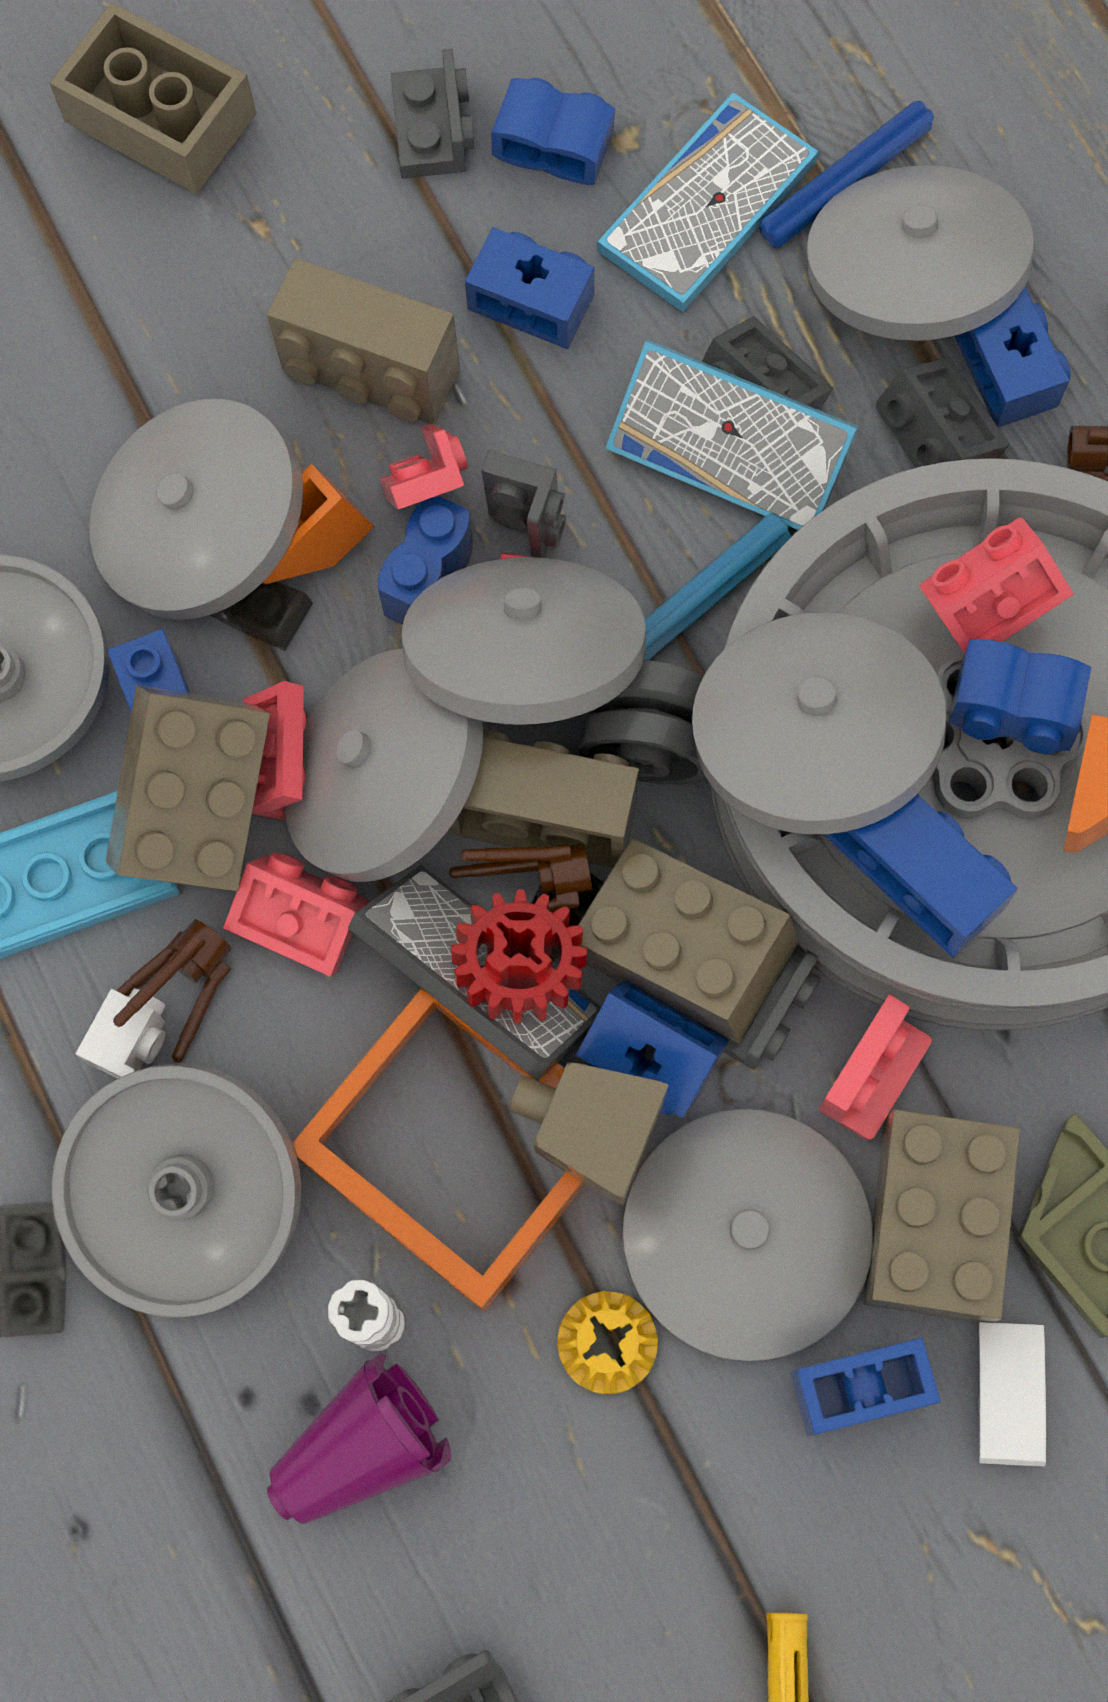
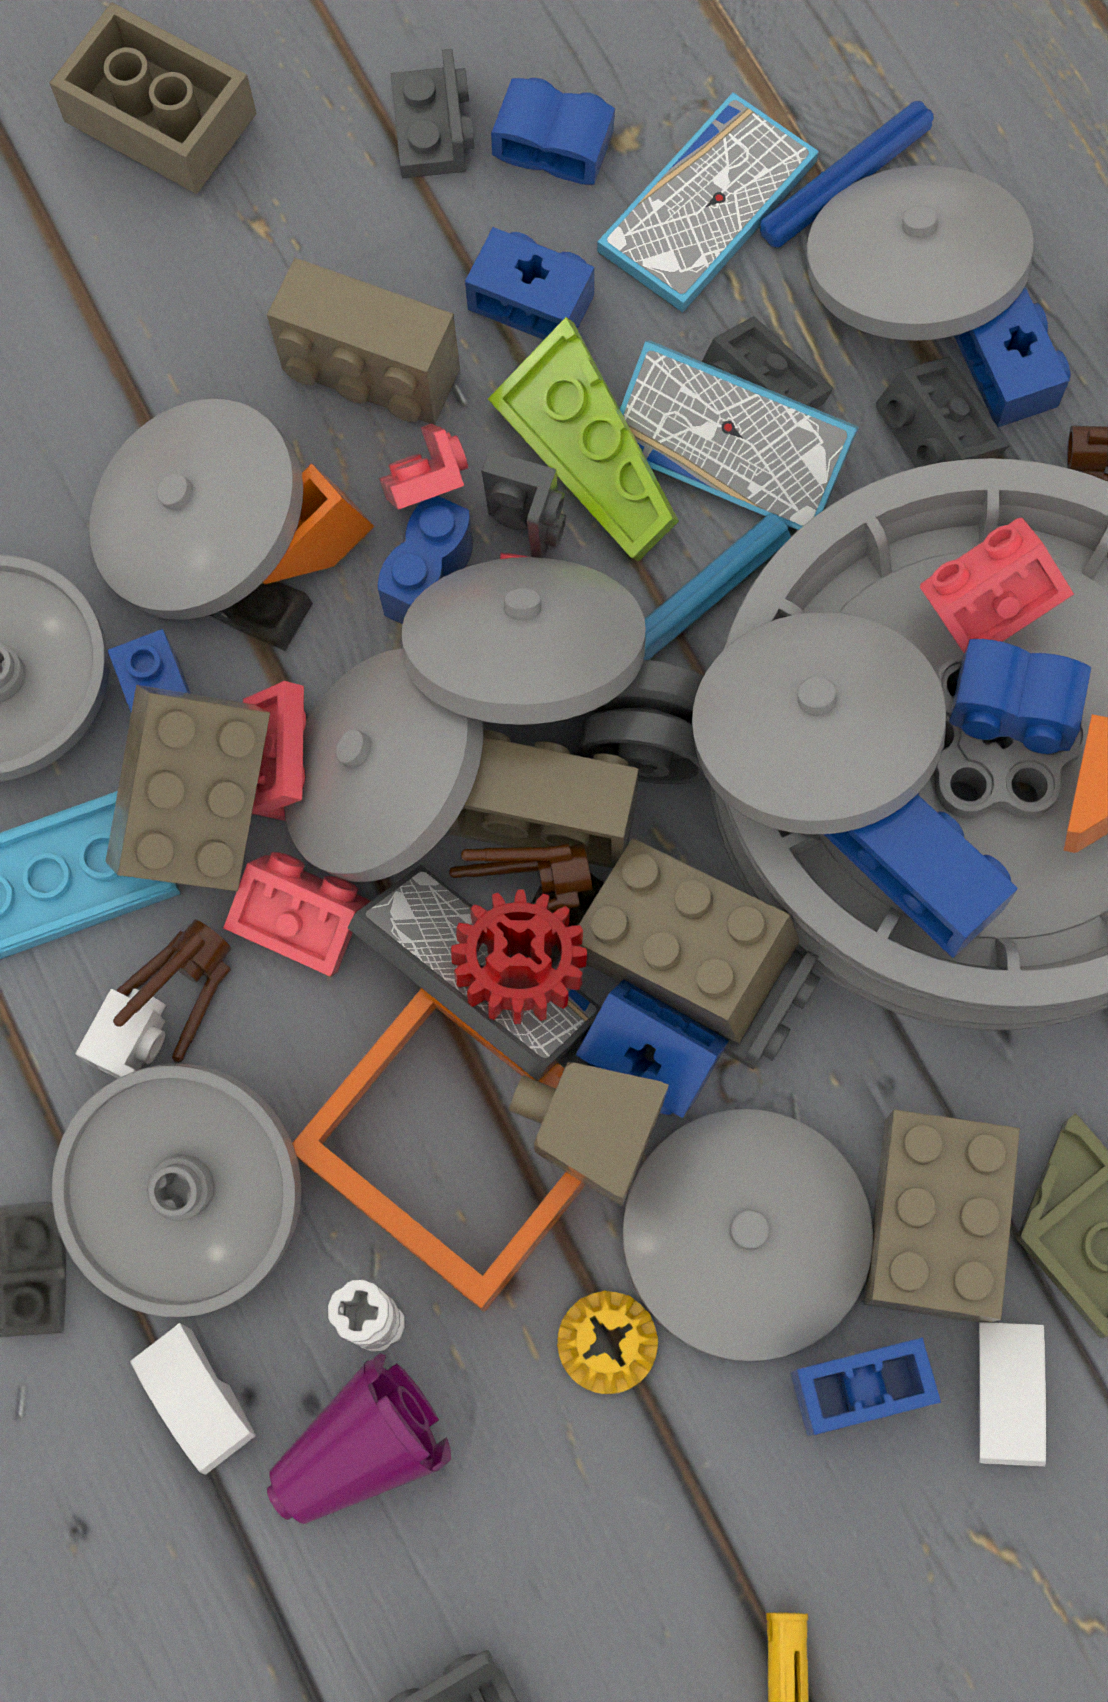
(191, 1399): none -> white slope
(577, 428): none -> lime wing
(876, 1071): coral bracket -> none

